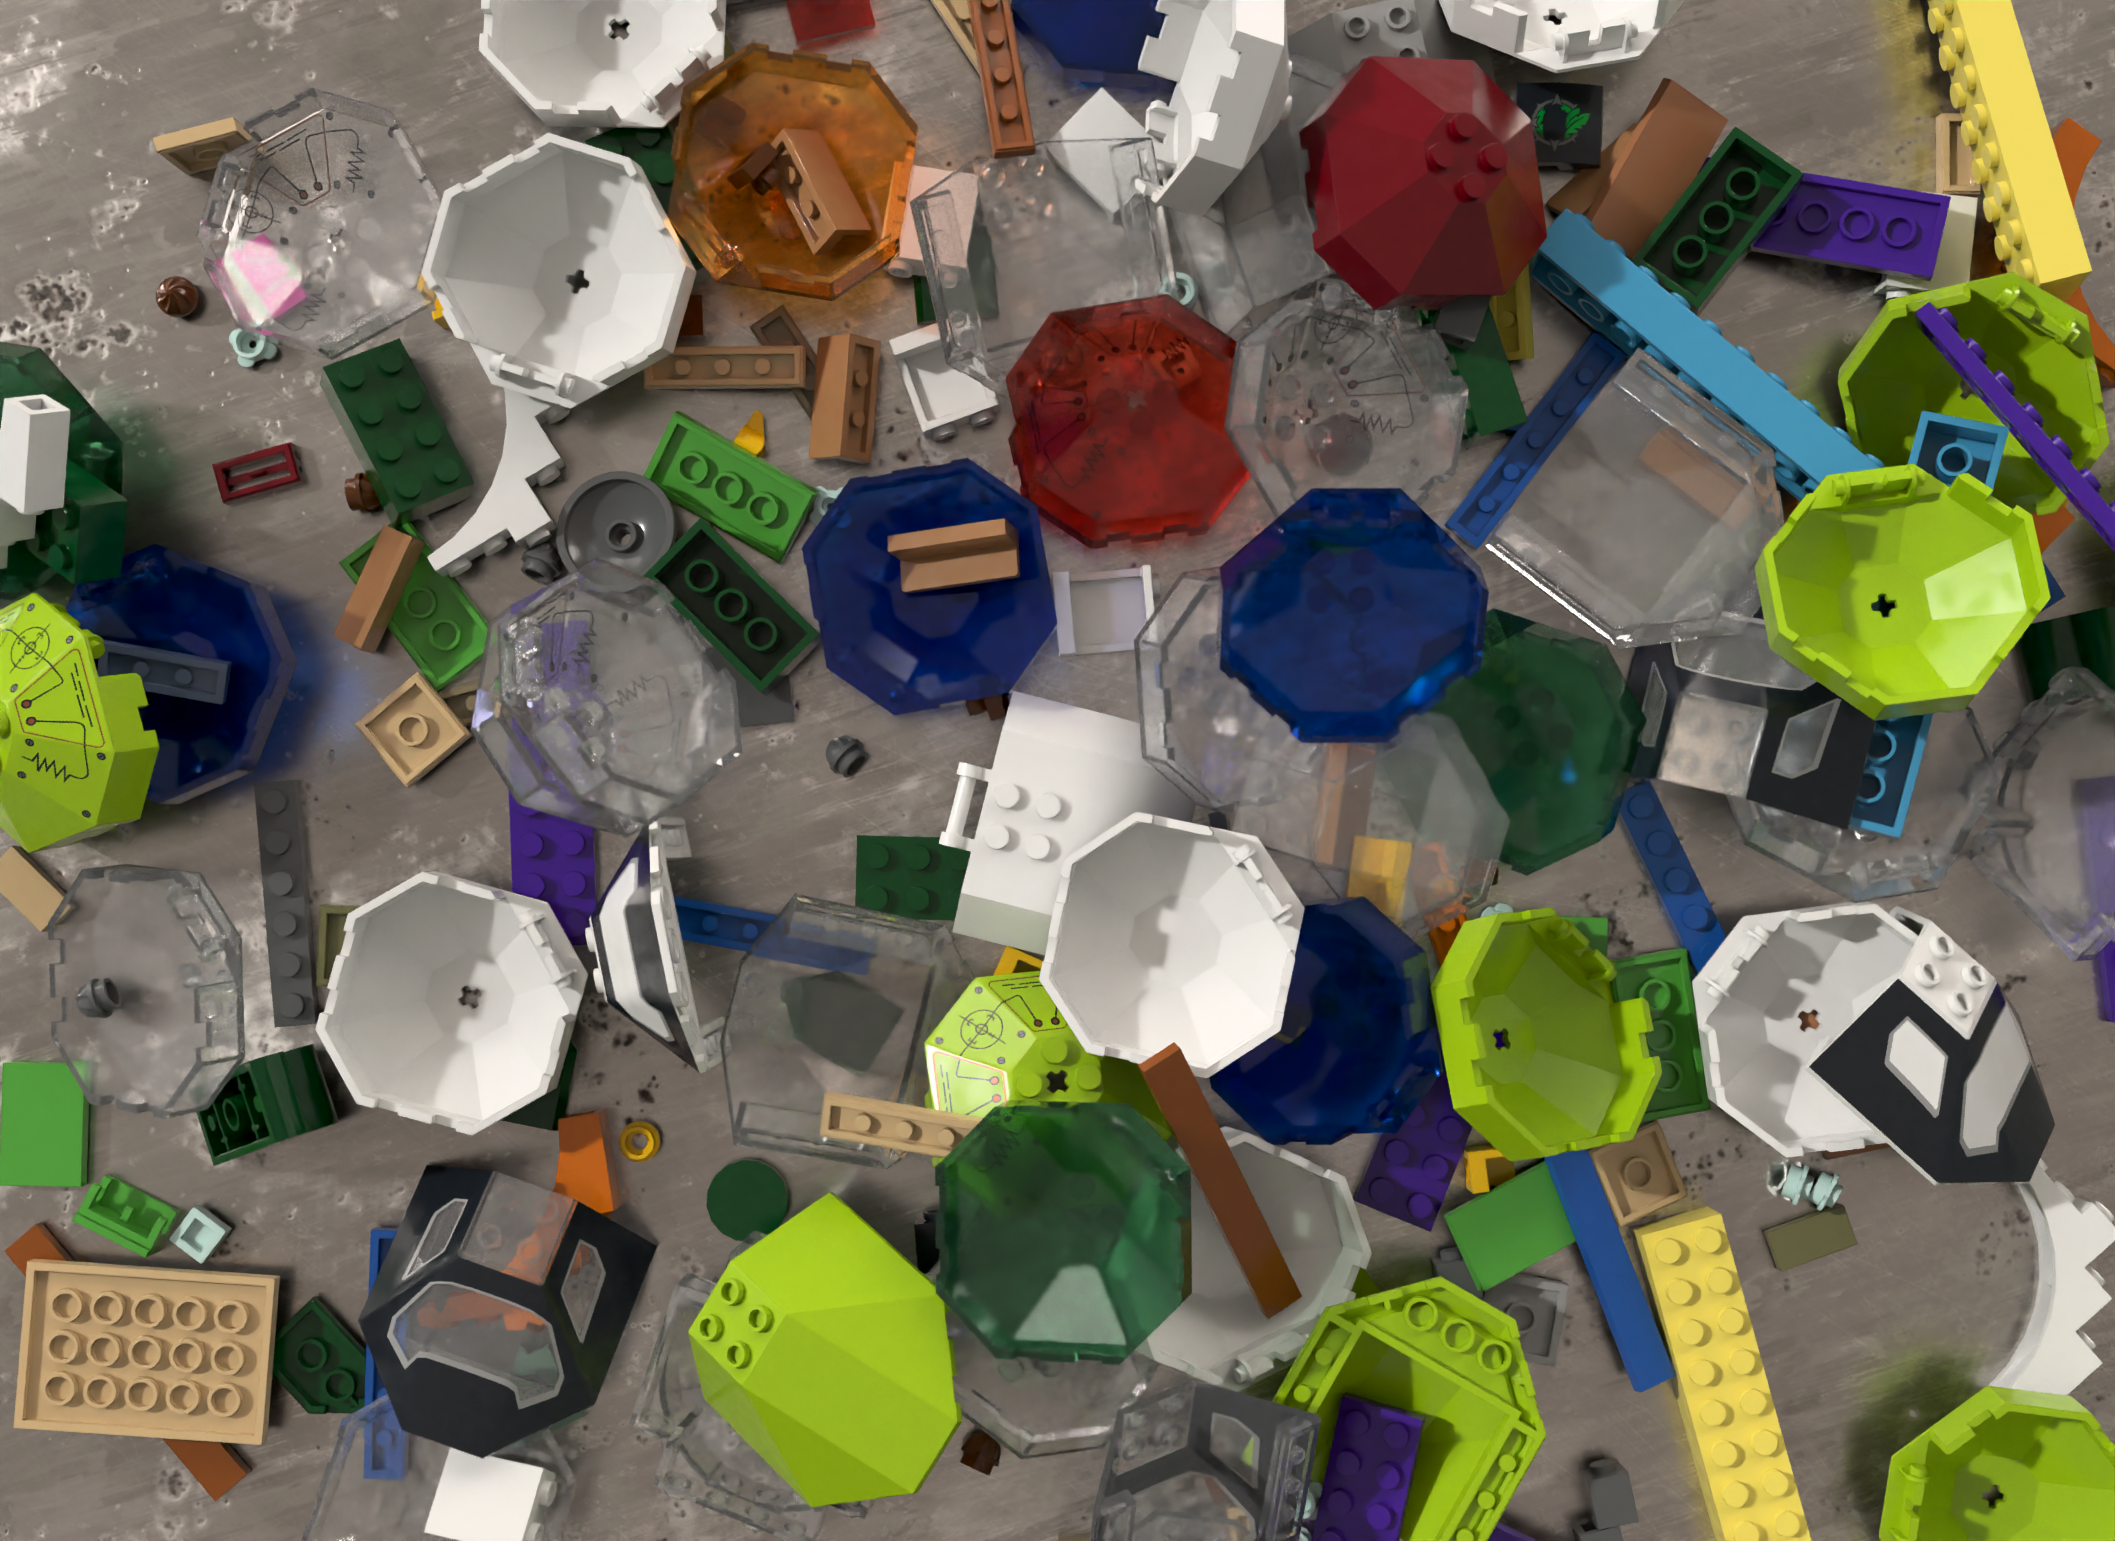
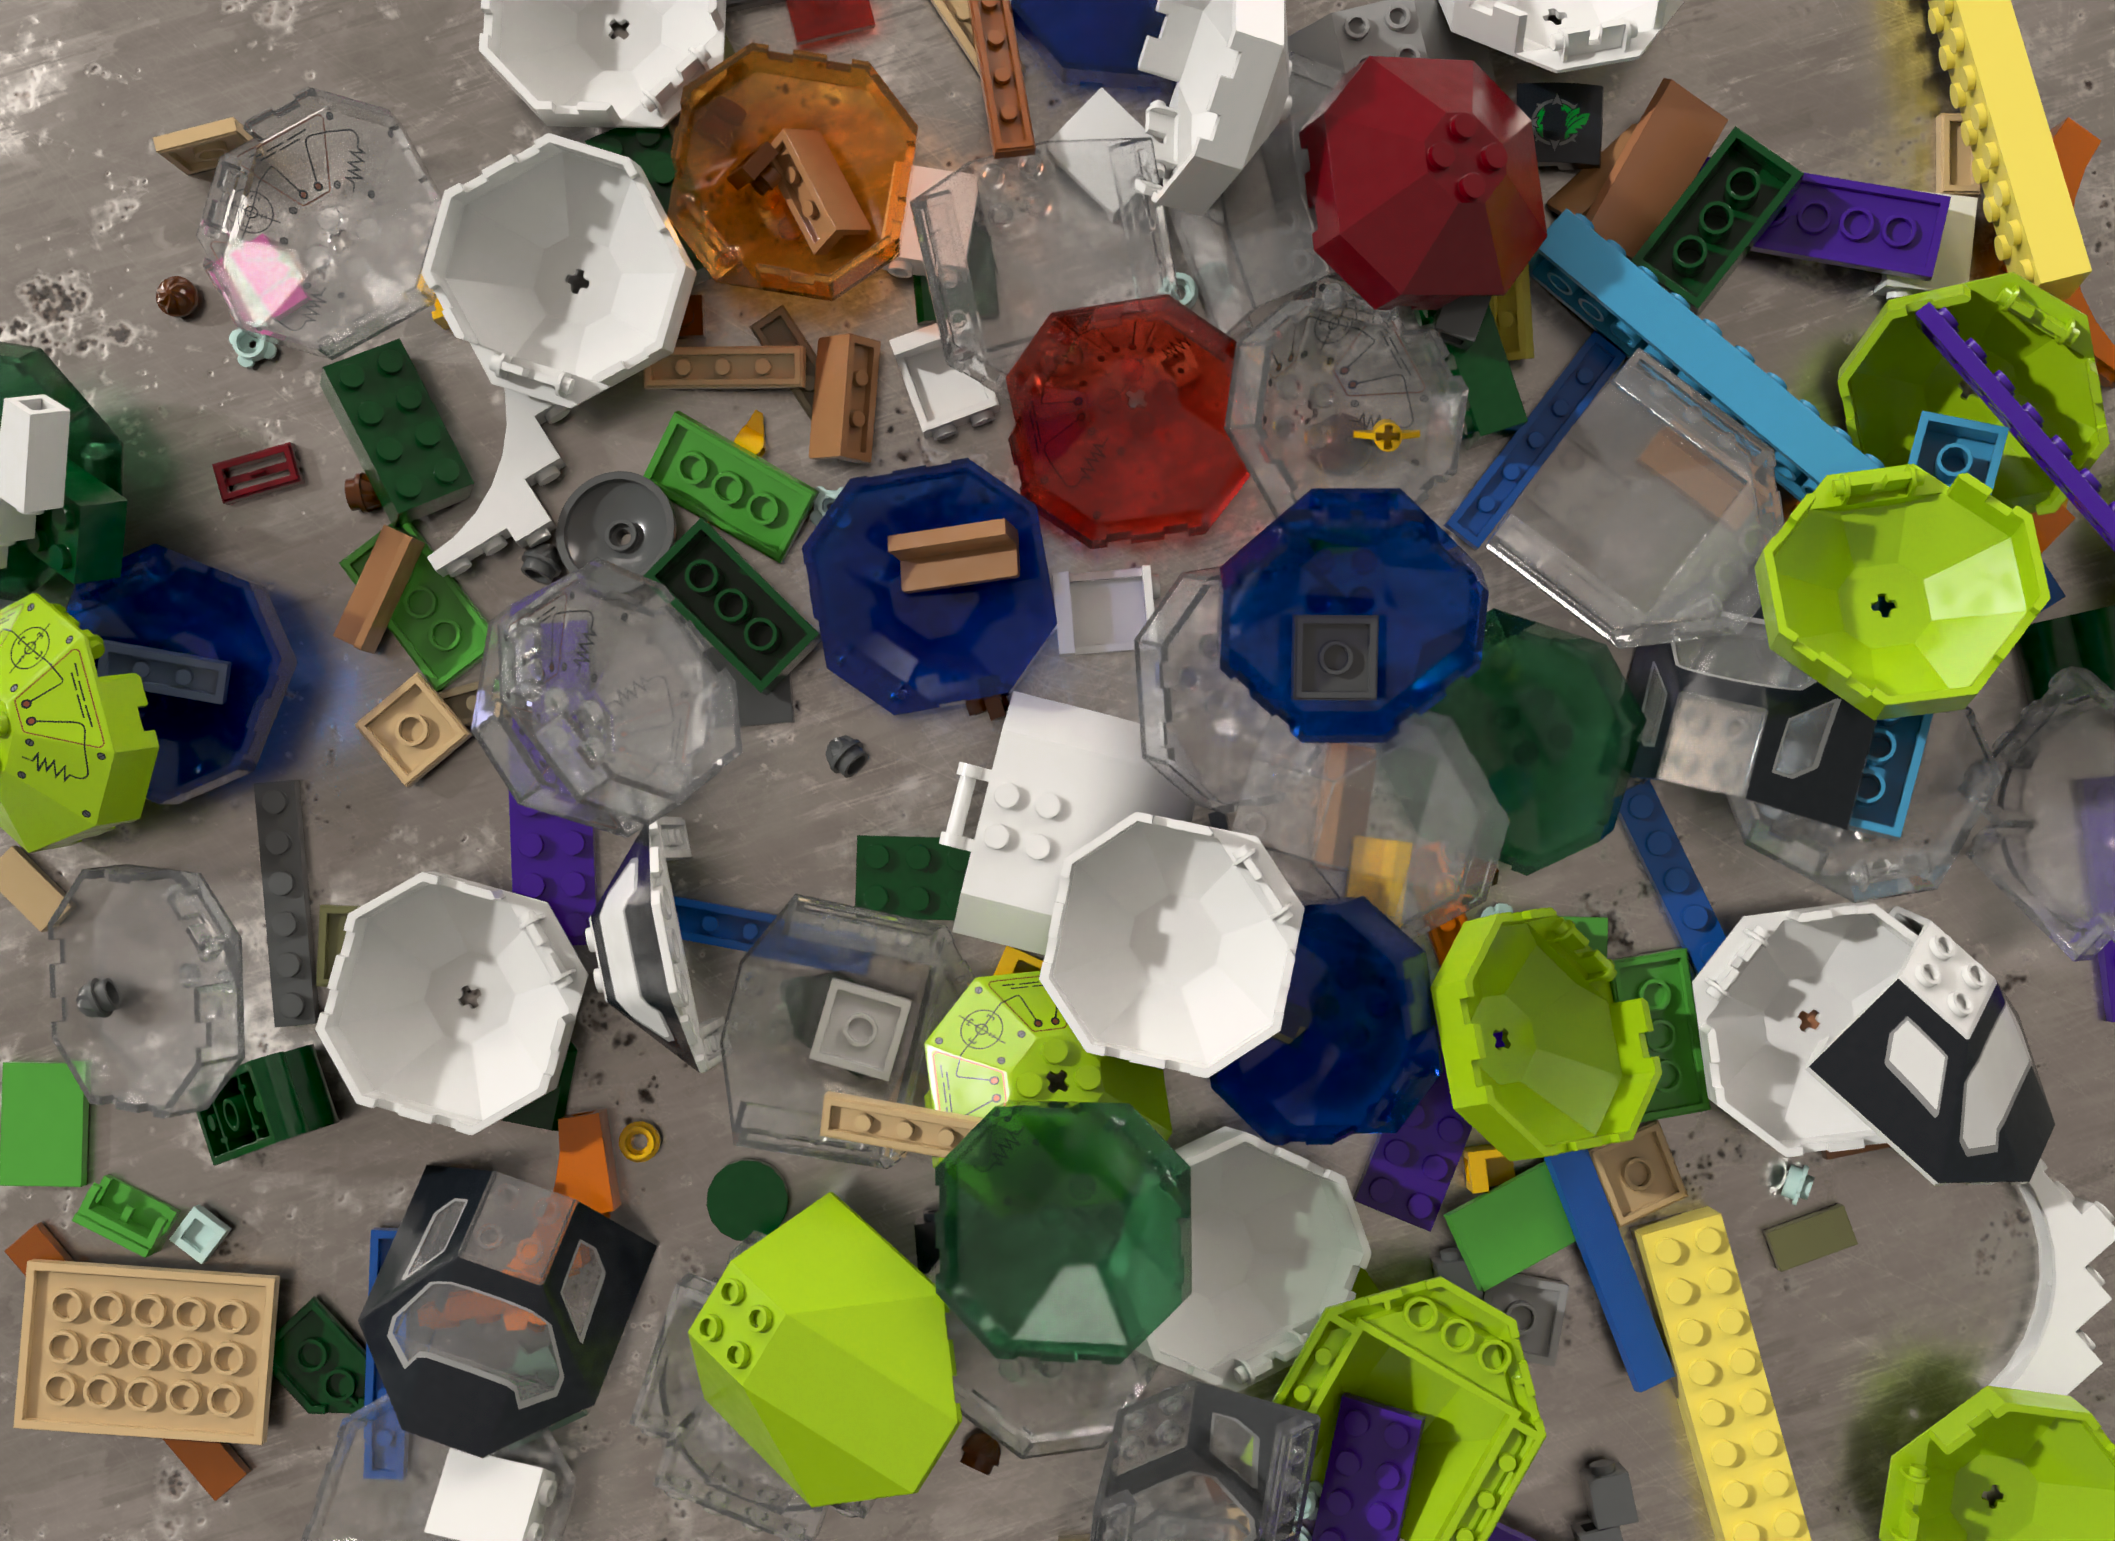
(860, 1029): none -> white plate
(1219, 1179): dark orange tile -> none
(1334, 657): none -> dark grey tile
(1386, 434): none -> yellow piece
(1825, 1190): light aqua plate -> none

